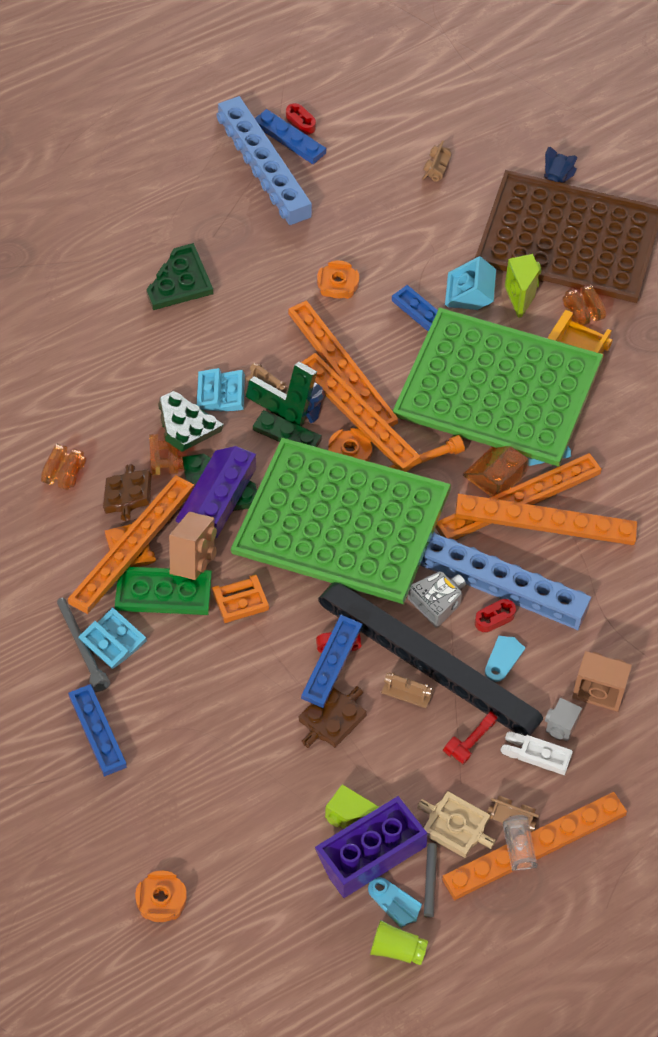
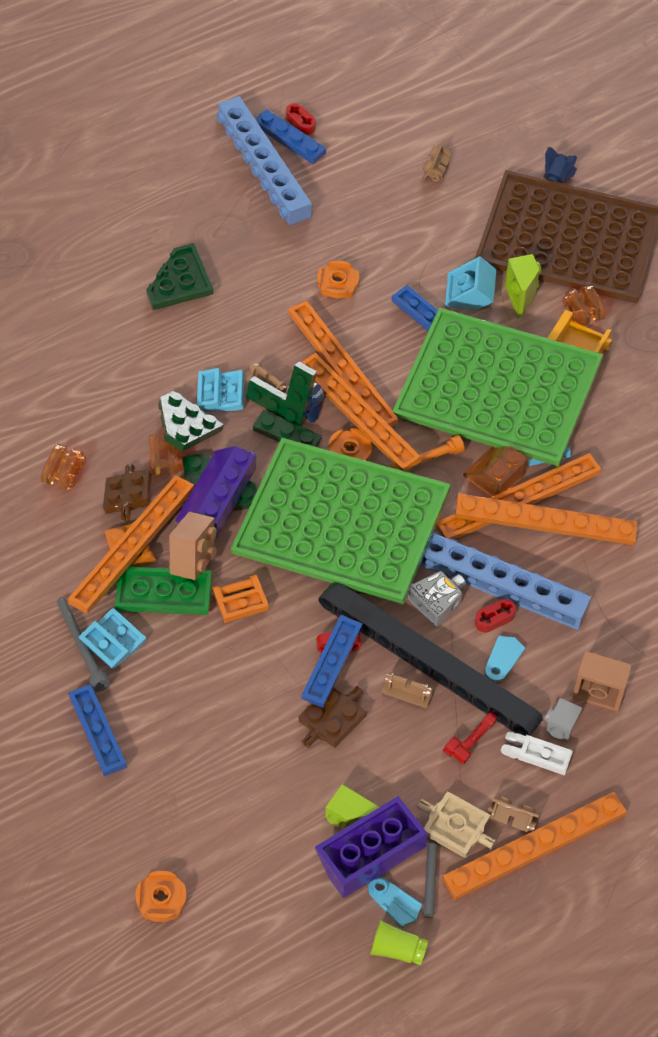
(519, 843): clear brick -> none

